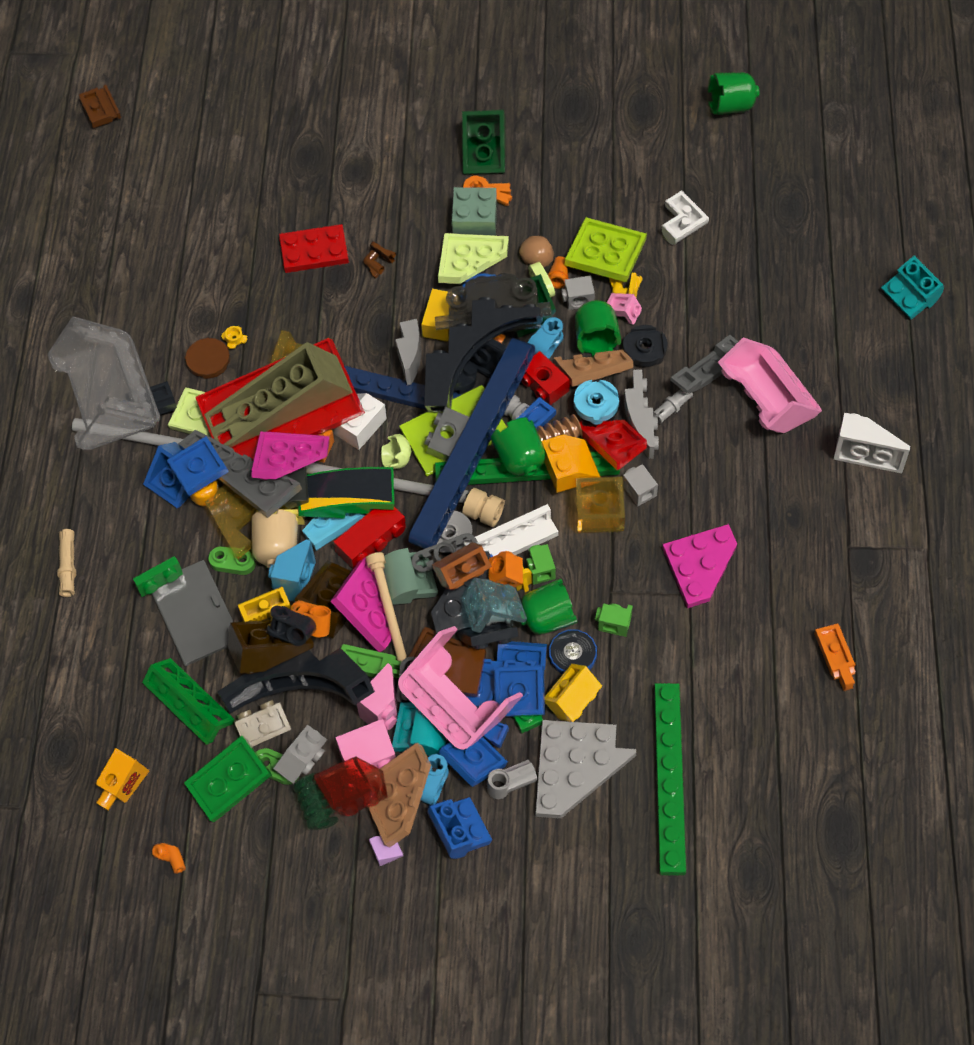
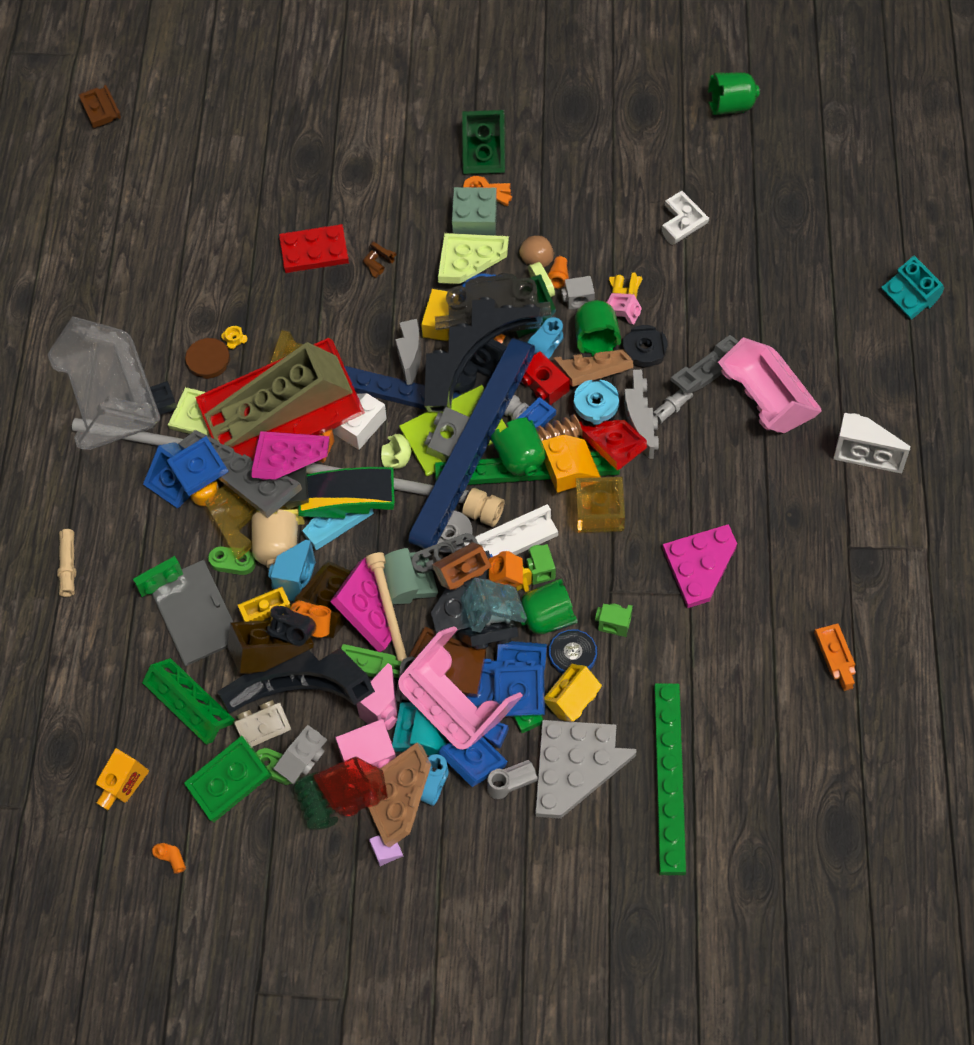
(369, 535): red brick -> none
(459, 826): blue brick -> none
(605, 249): lime plate -> none
(639, 484): light grey brick -> none

